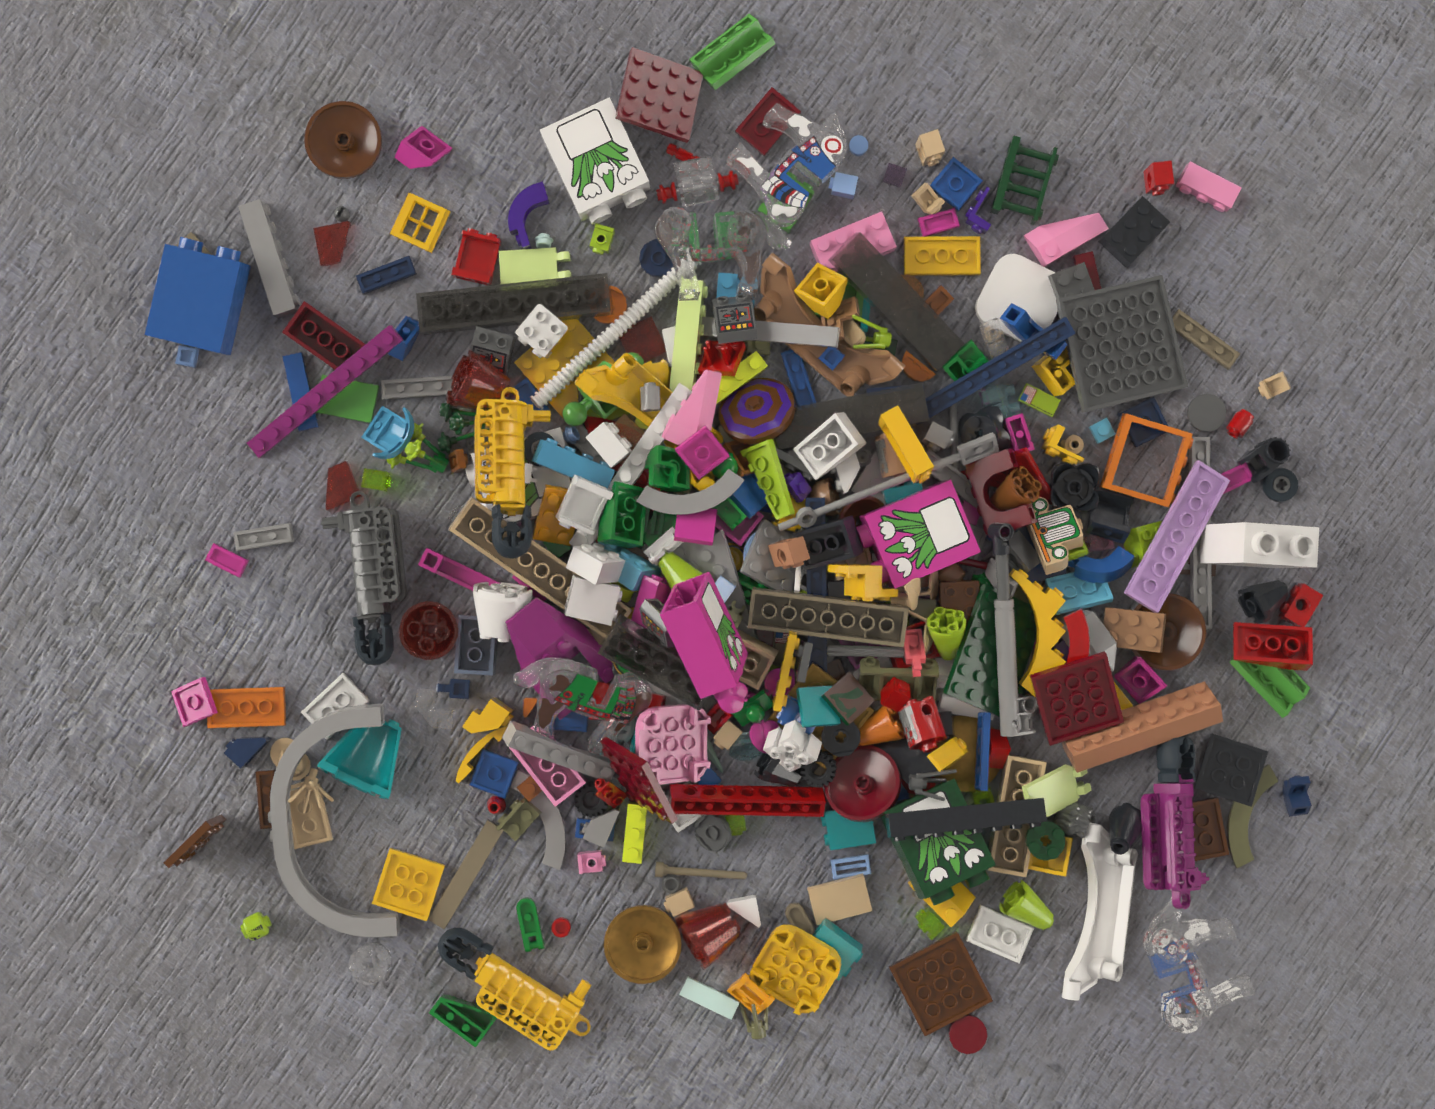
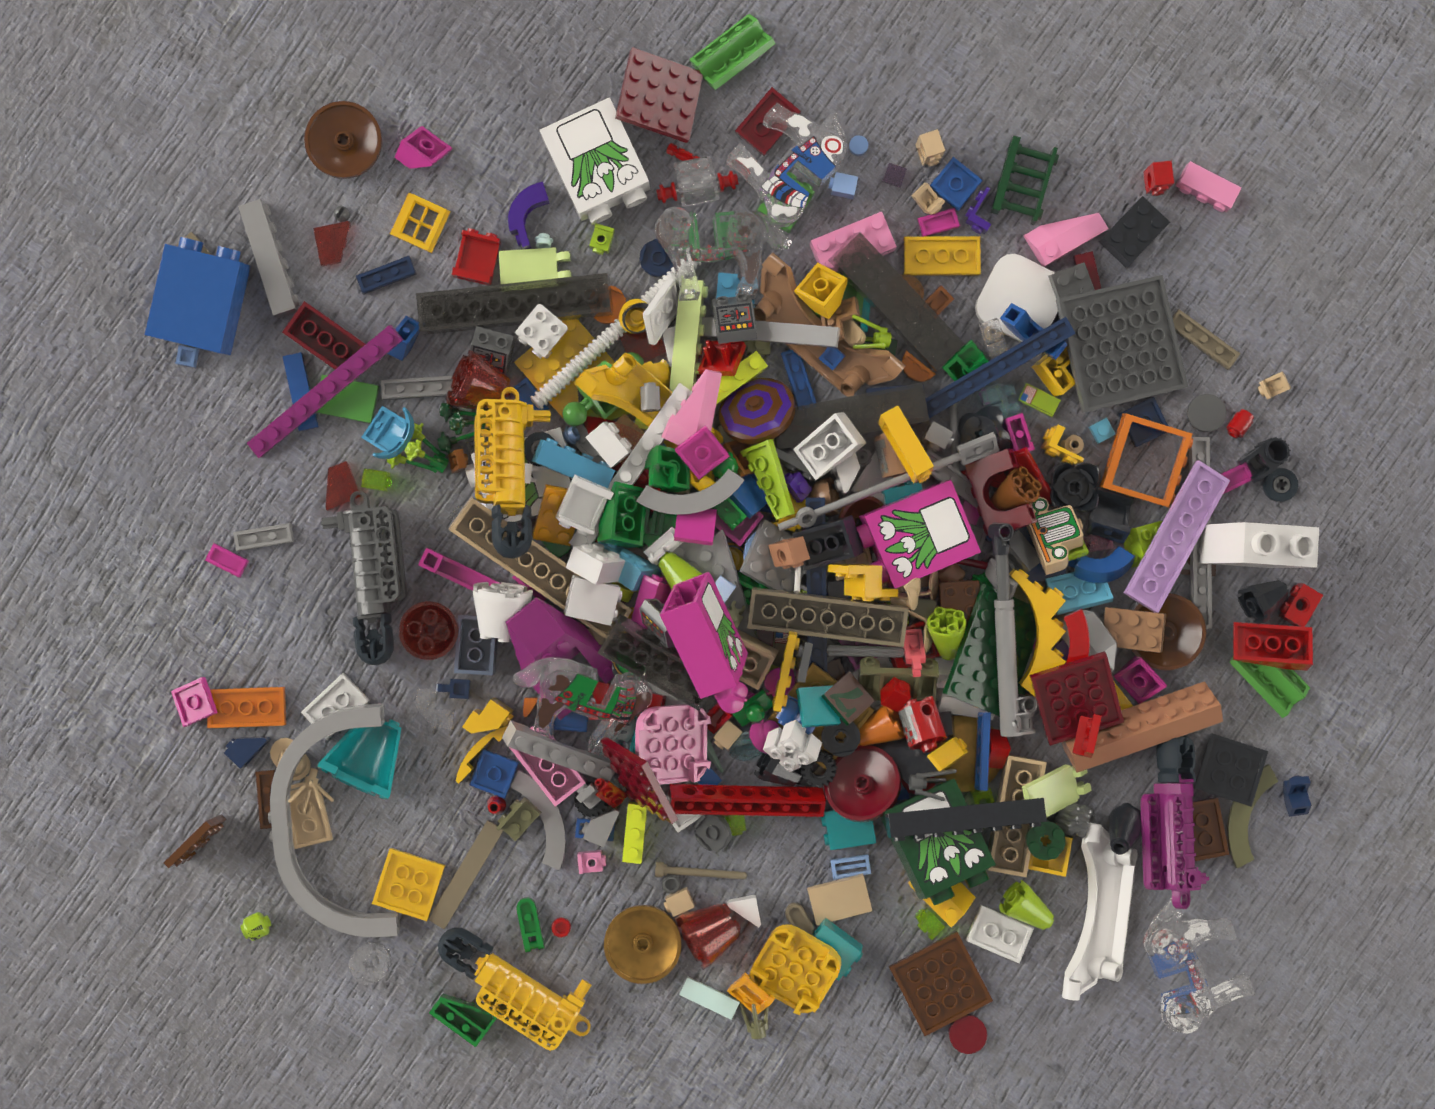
(529, 788): dark orange plate -> none
(587, 795): none -> light grey bracket
(632, 316): none -> yellow piece
(661, 311): none -> white tile
(1086, 736): none -> red bracket

